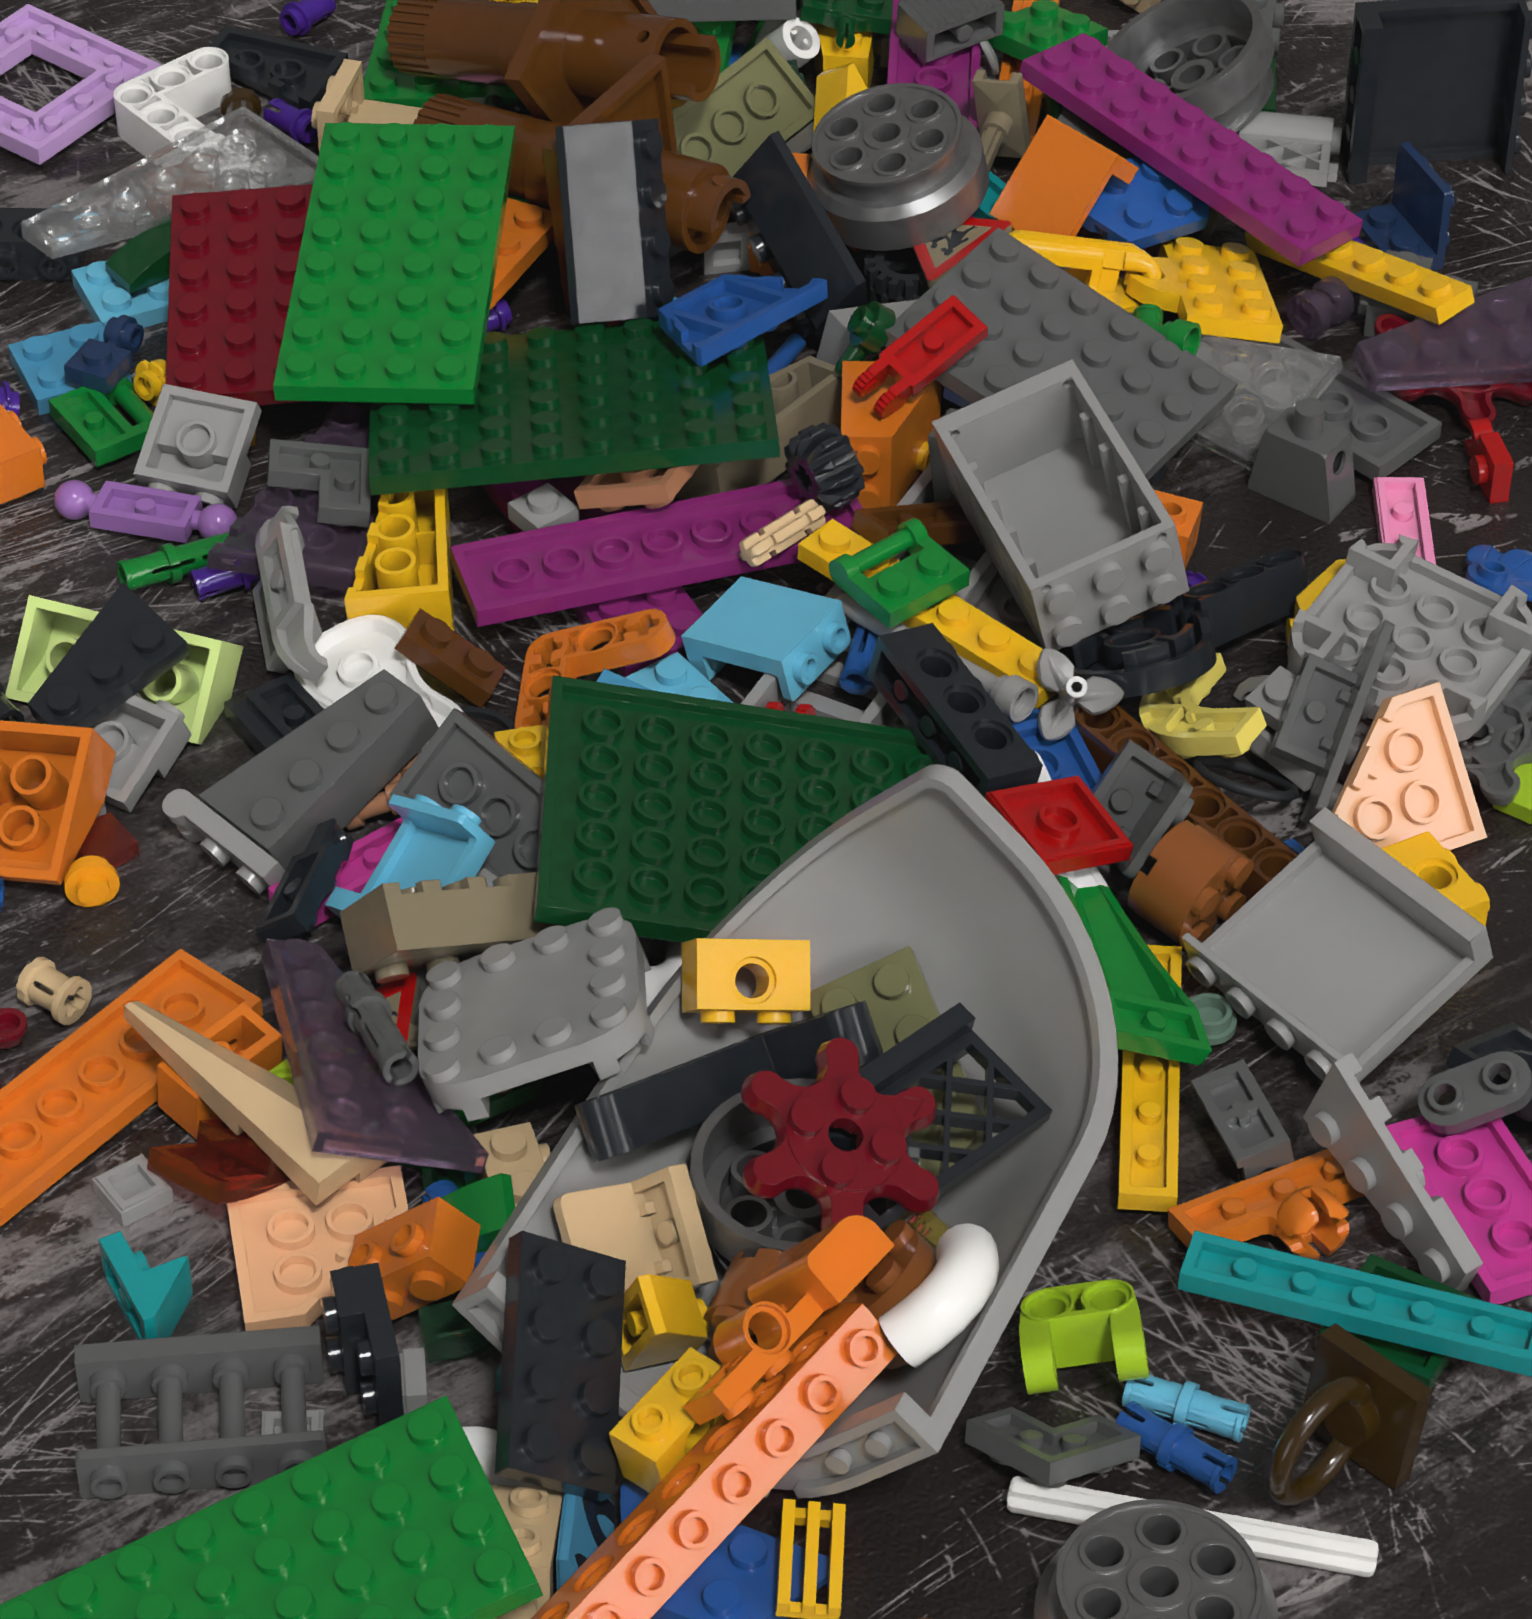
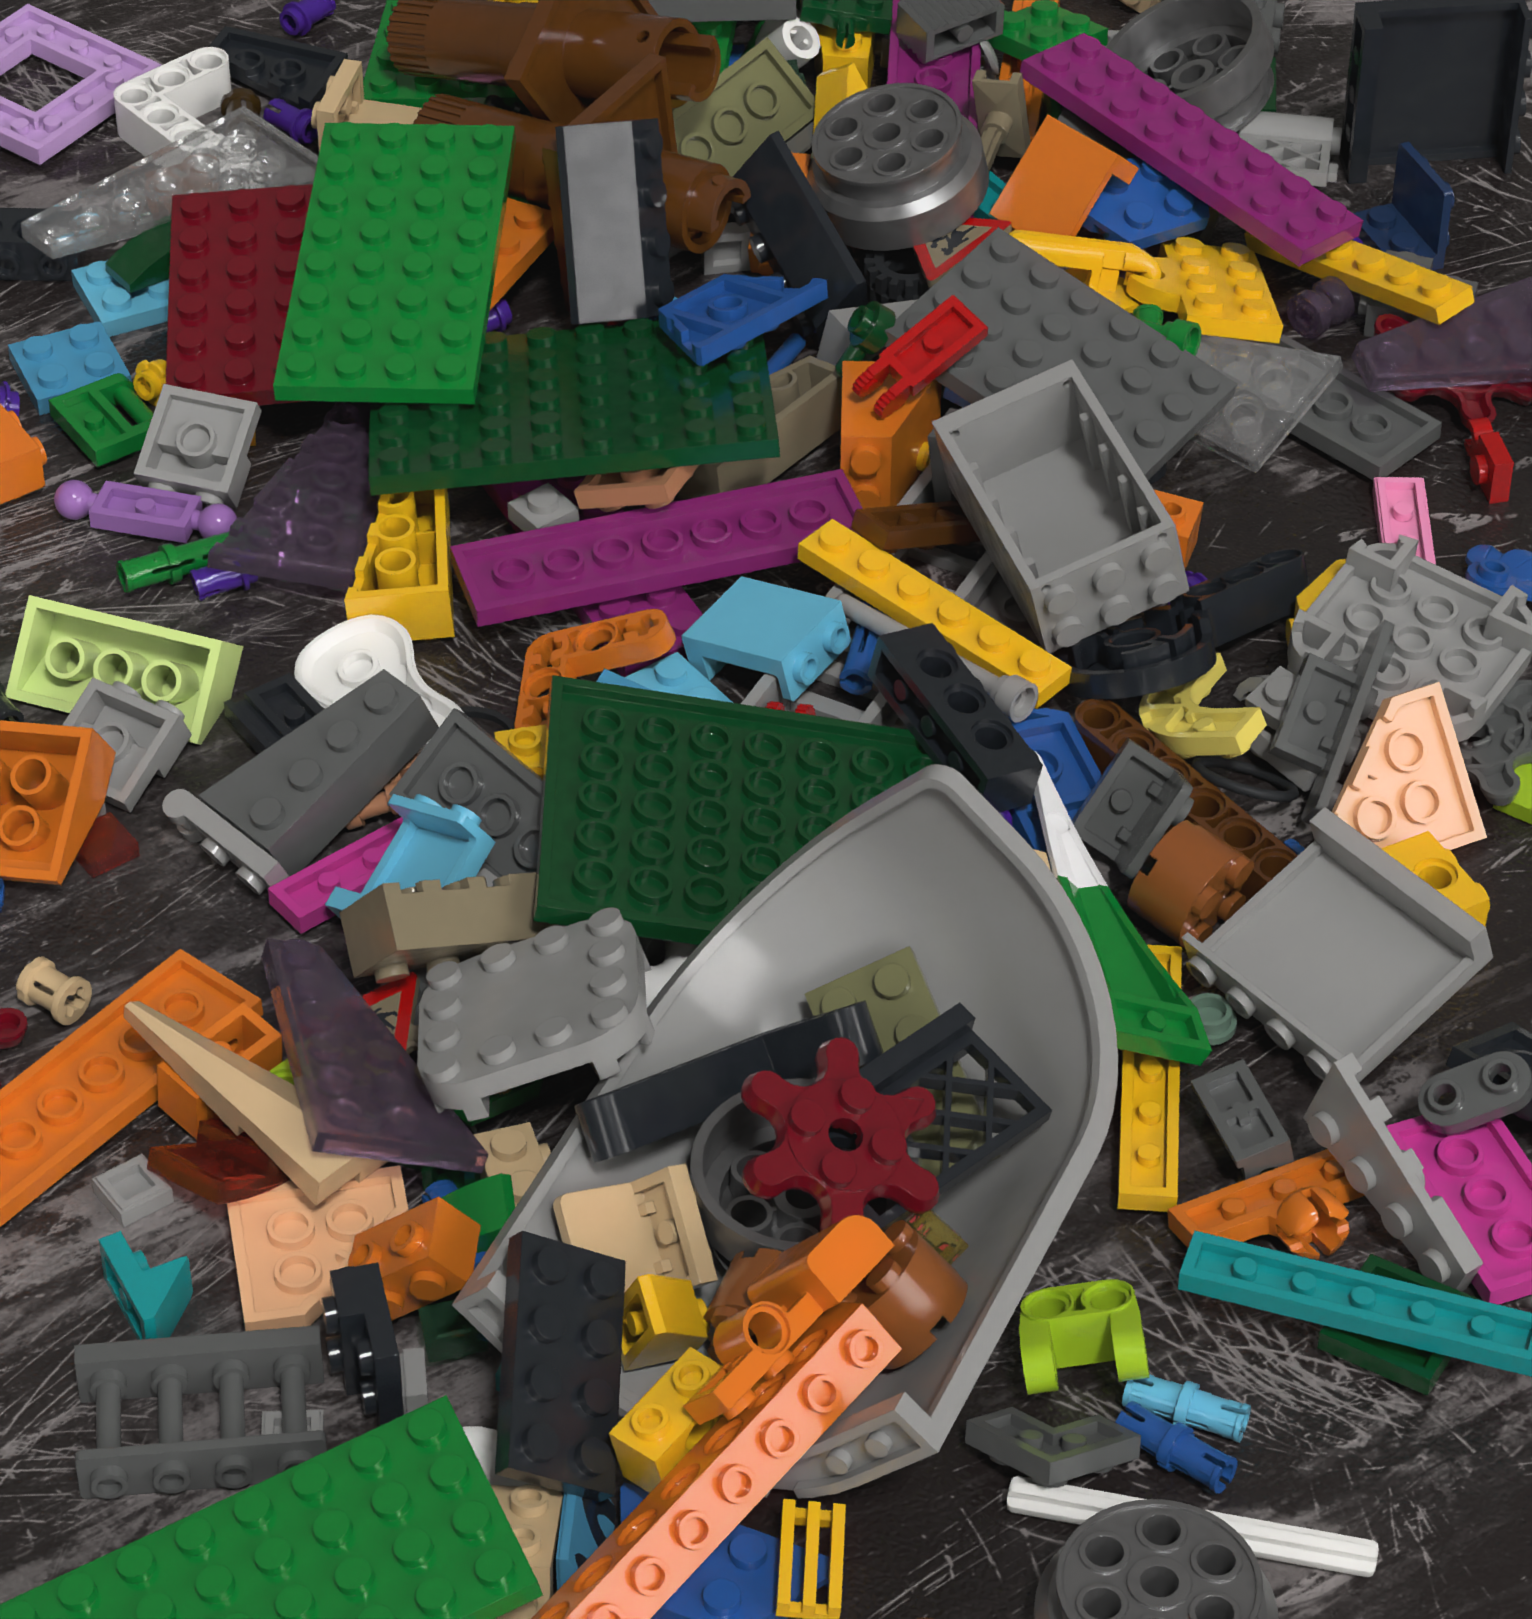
(91, 881): light orange plate -> none
(105, 363): dark blue plate -> none
(108, 663): black wing -> none
(283, 599): light grey plate -> none
(305, 884): black hinge -> none
(332, 470): dark grey plate -> none
(370, 1017): dark grey pin -> none
(450, 657): reddish brown plate -> none
(779, 972): yellow brick -> none
(782, 533): tan axle -> none
(824, 466): black gear -> none
(905, 586): green plate -> none
(946, 1297): white cylinder -> none
(1063, 824): red plate -> none
(1093, 695): light grey plant -> none
(1306, 462): dark grey torso -> none
(1361, 1409): dark brown tile -> none

